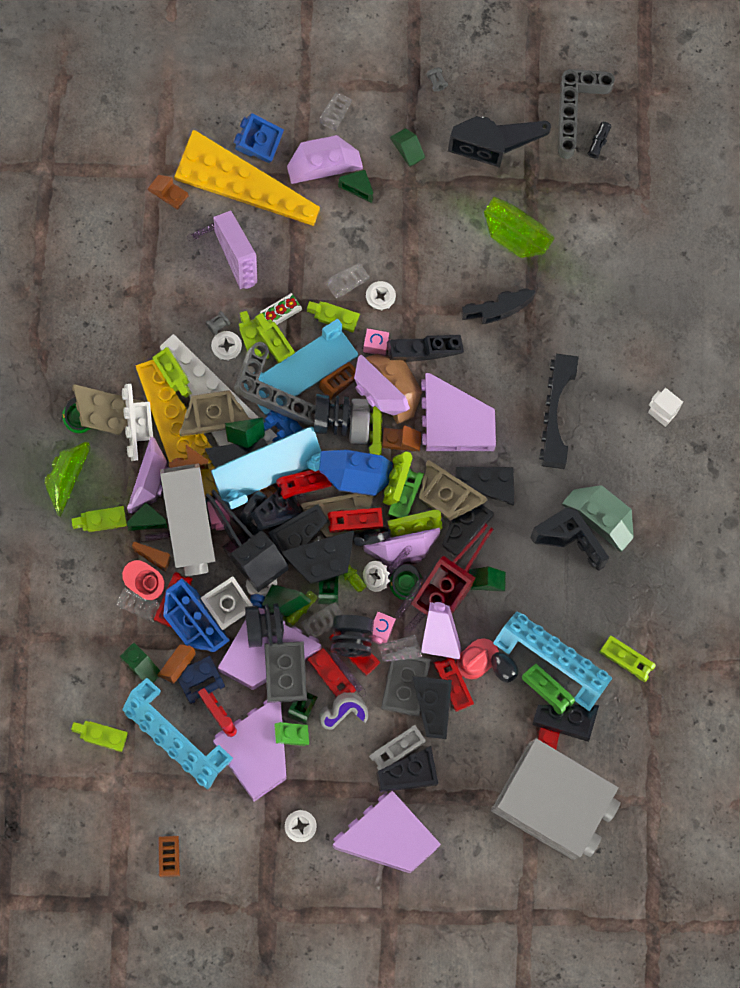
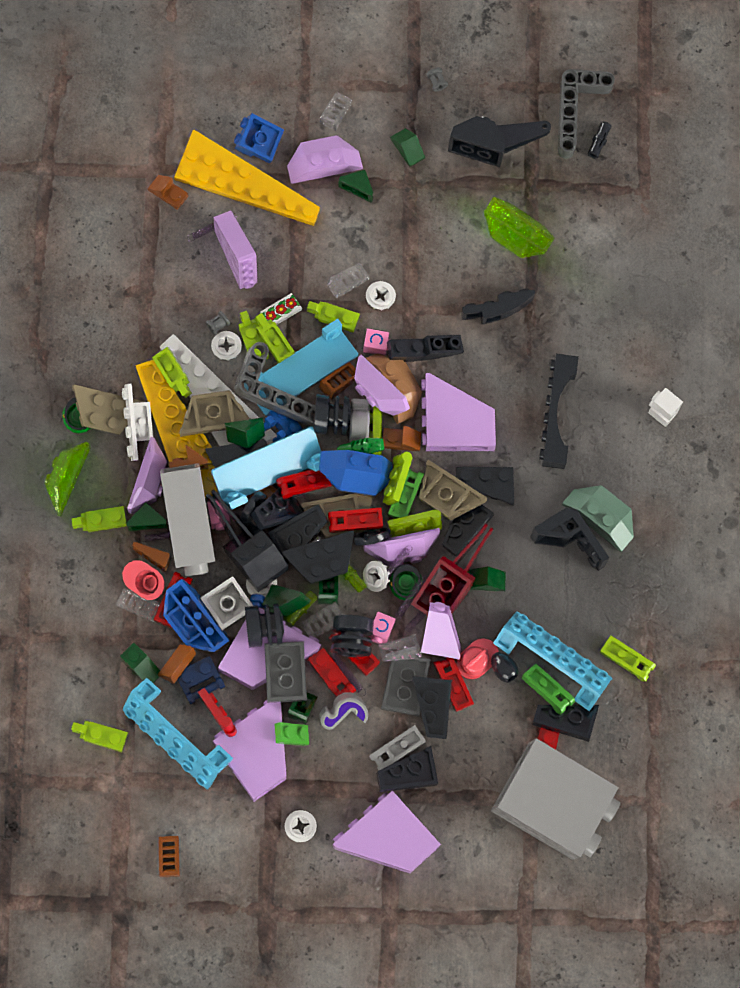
(365, 445): none -> green hinge

